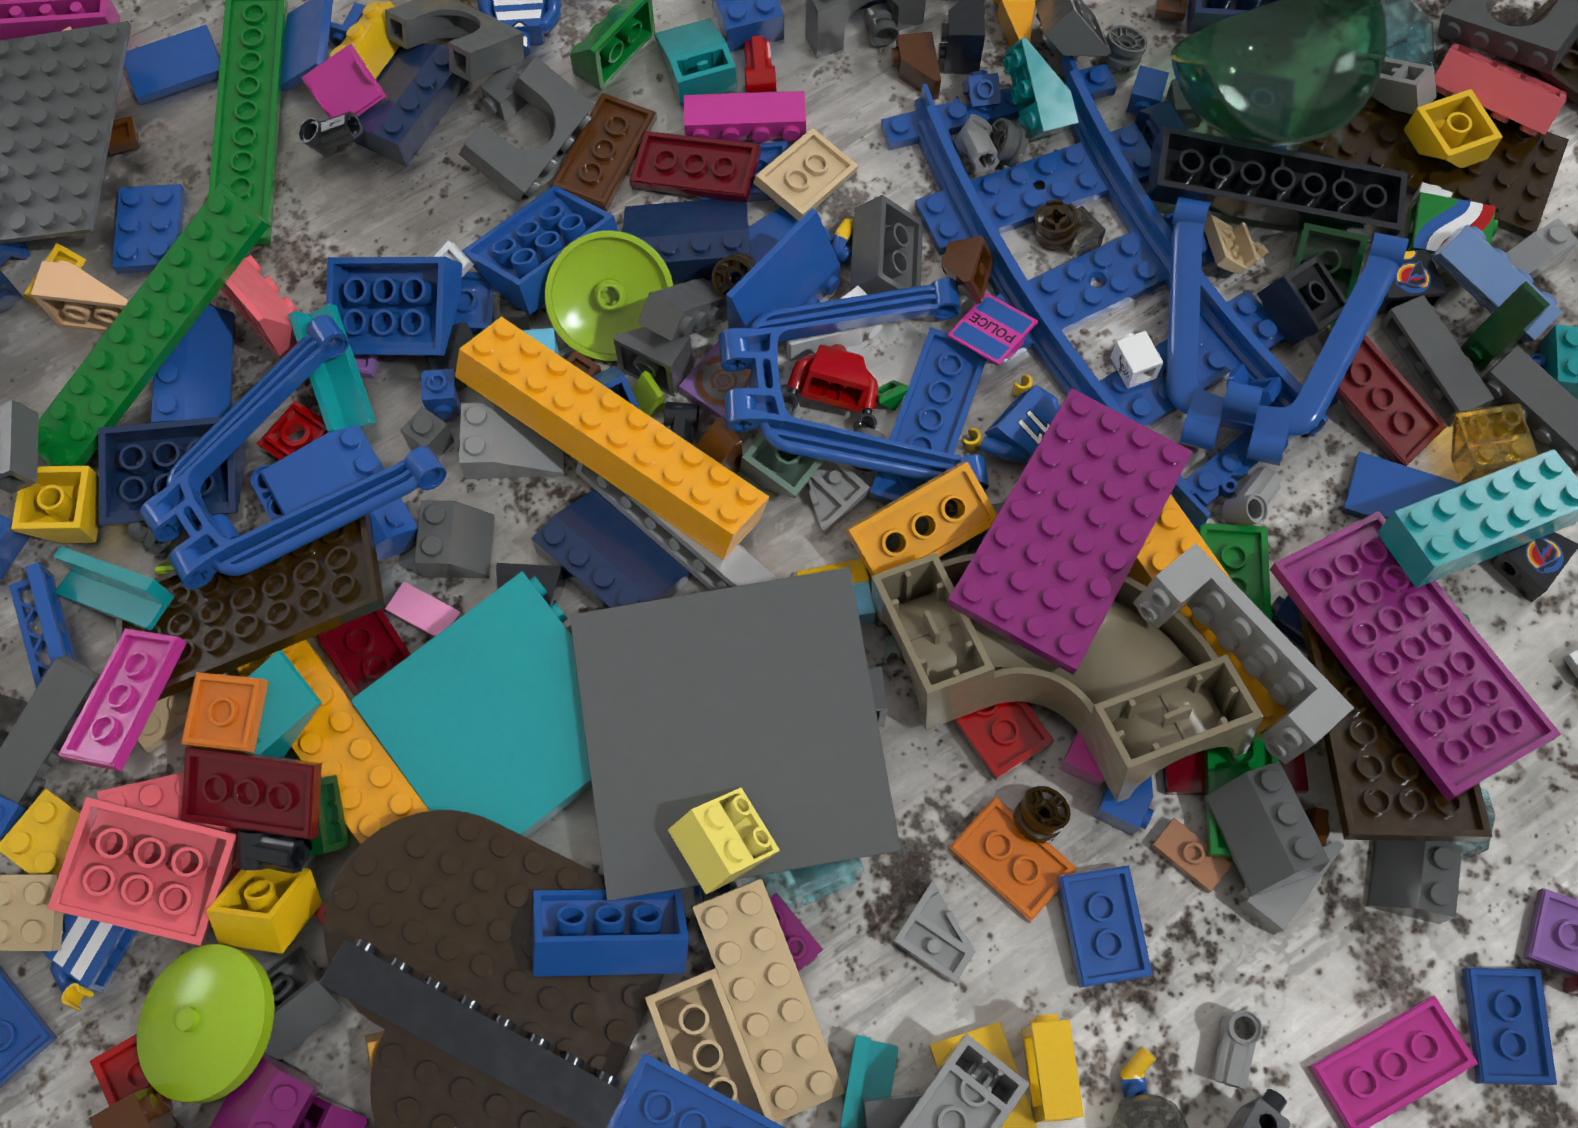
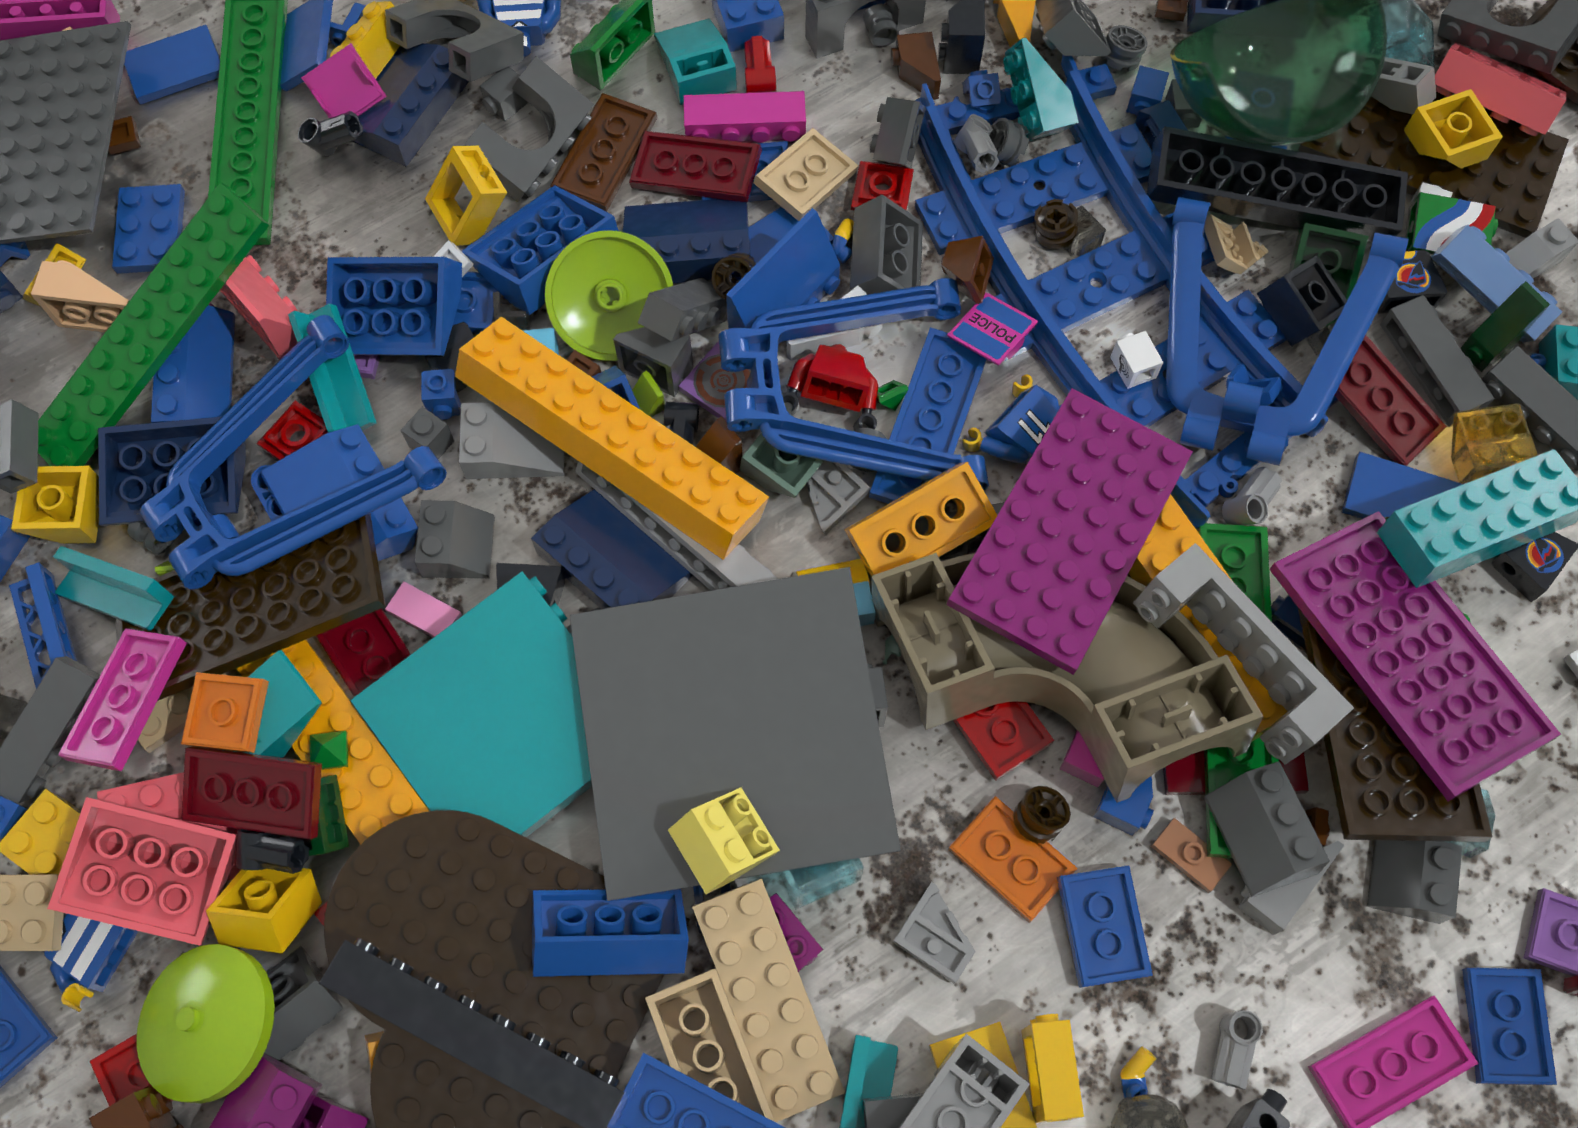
(329, 749): none -> green slope
(488, 193): none -> yellow window
(872, 174): none -> red piece
(898, 131): none -> dark grey slope

